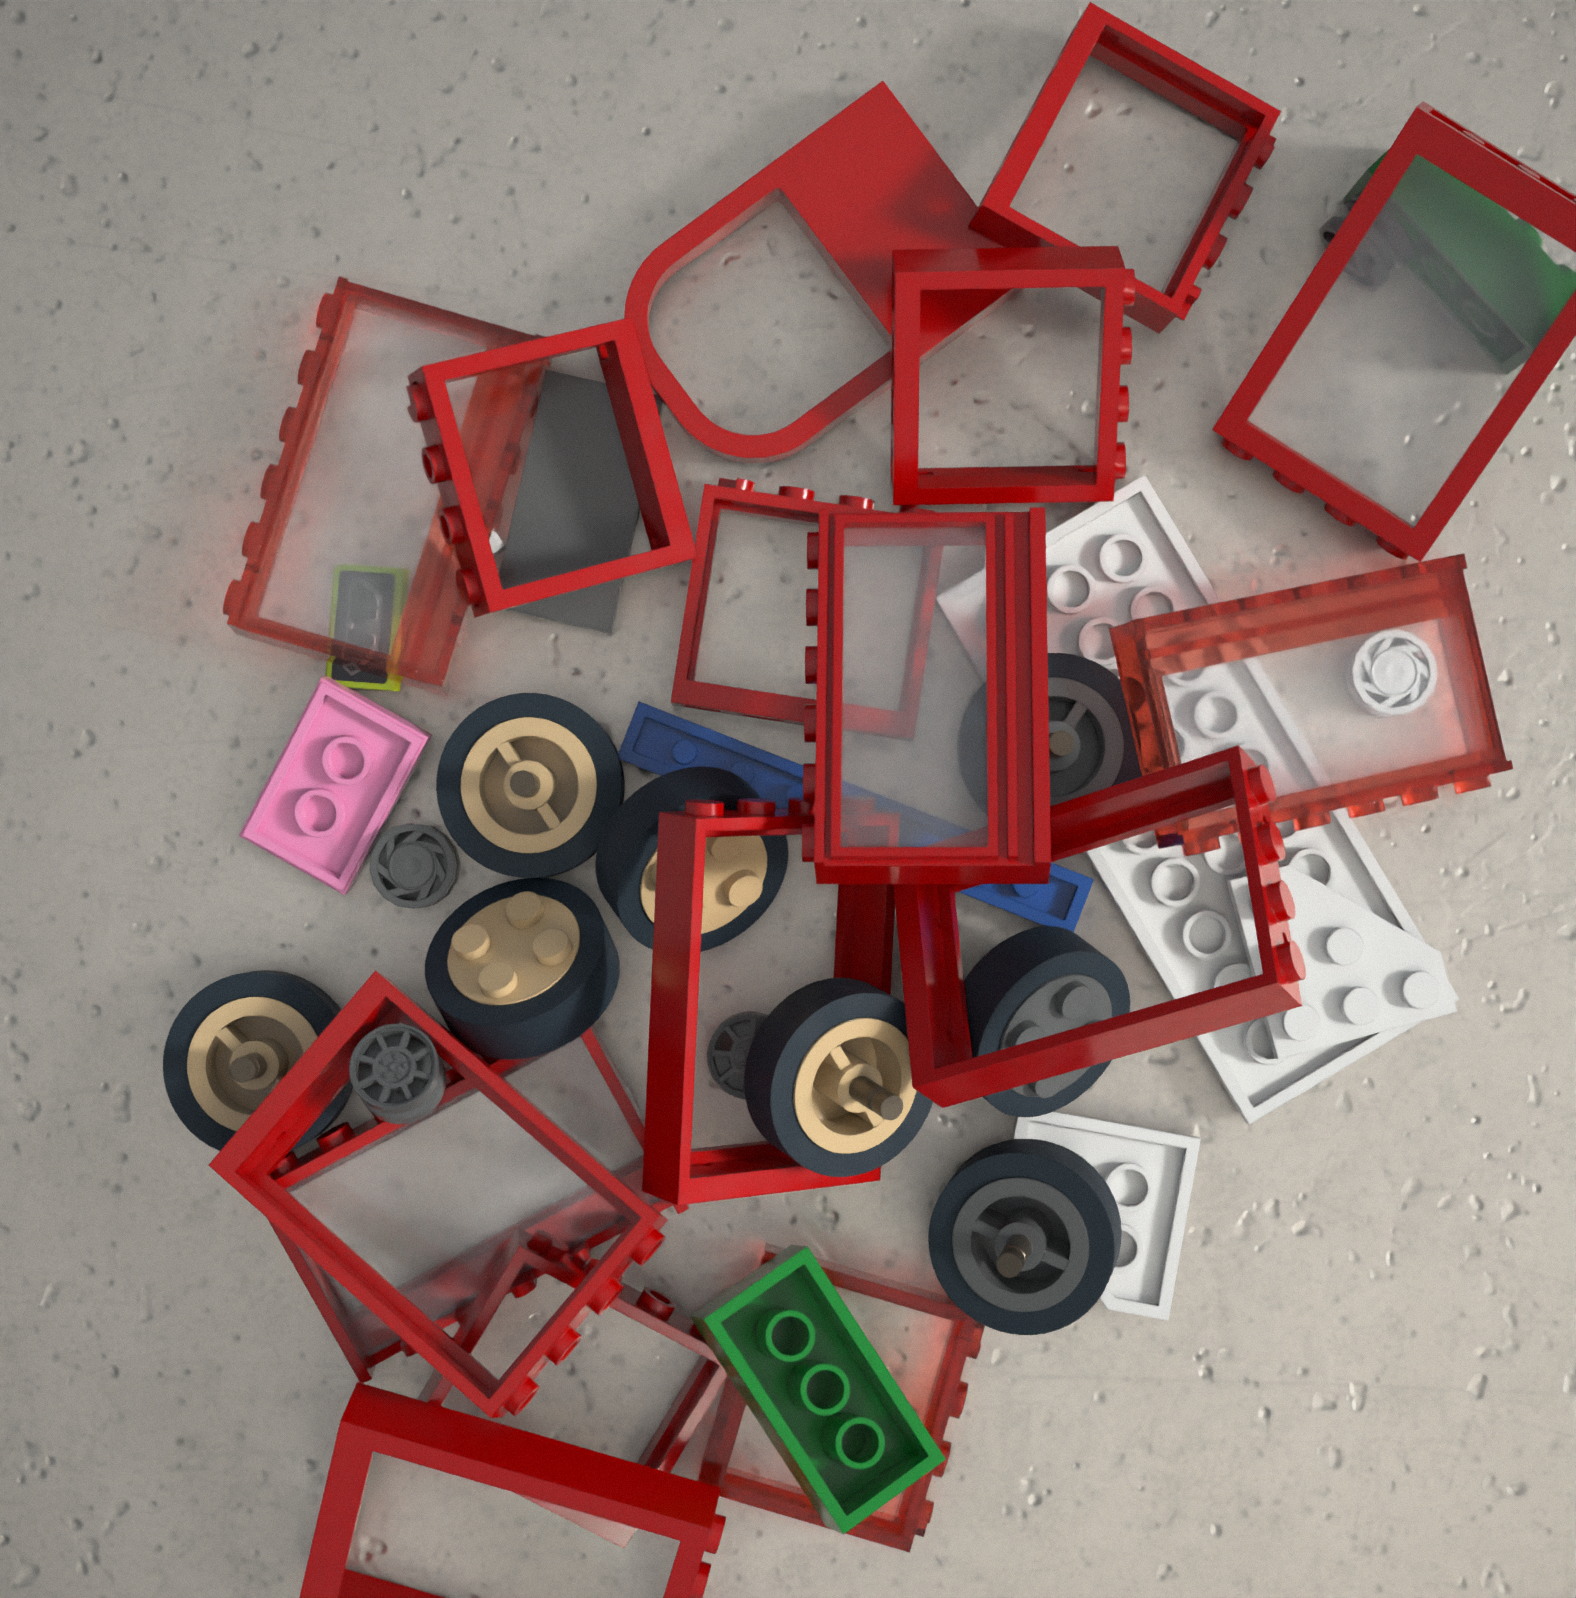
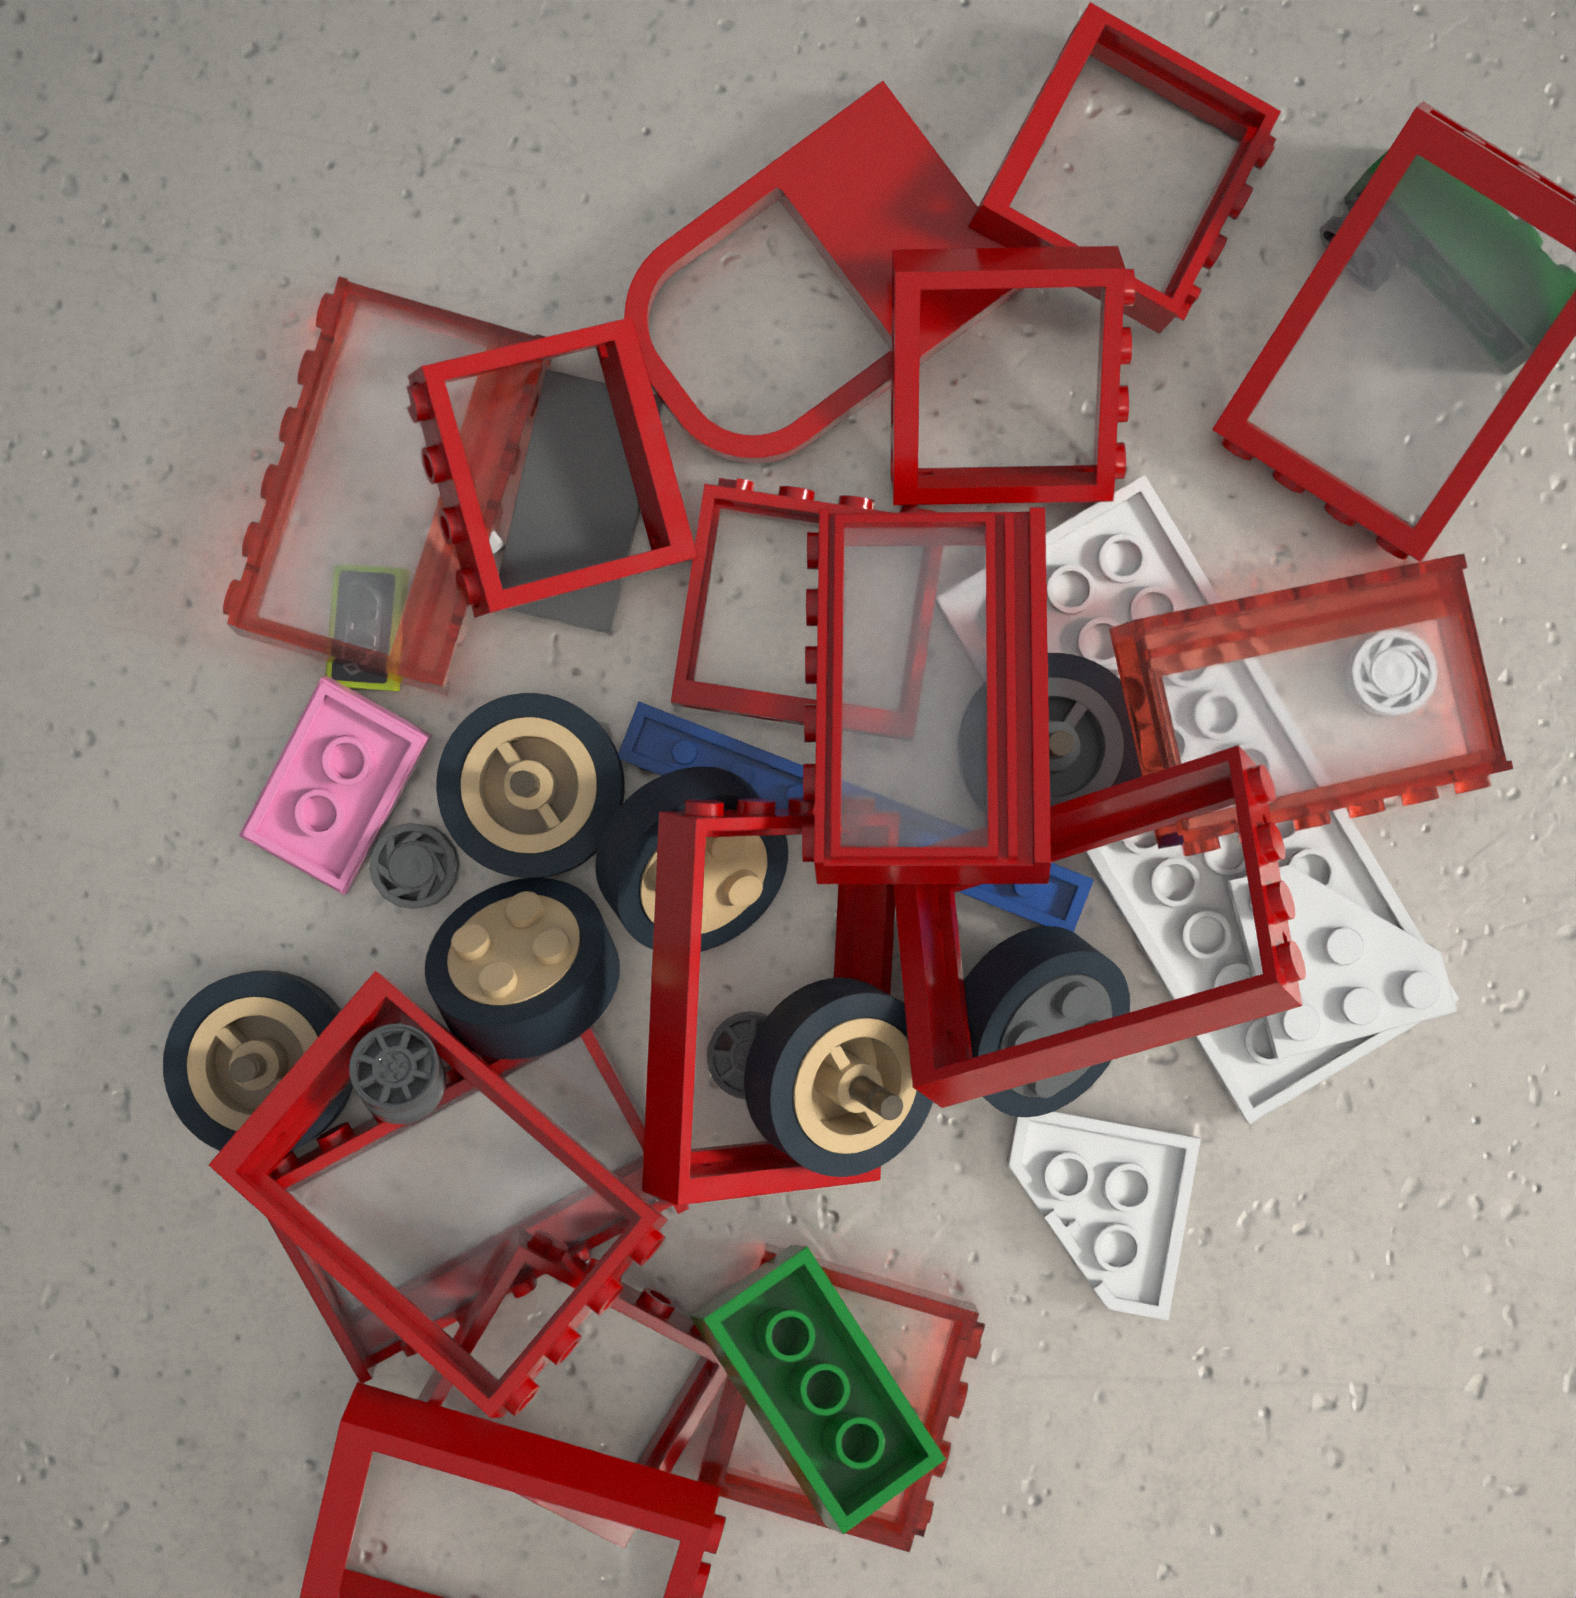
(1025, 1237): wheel -> none

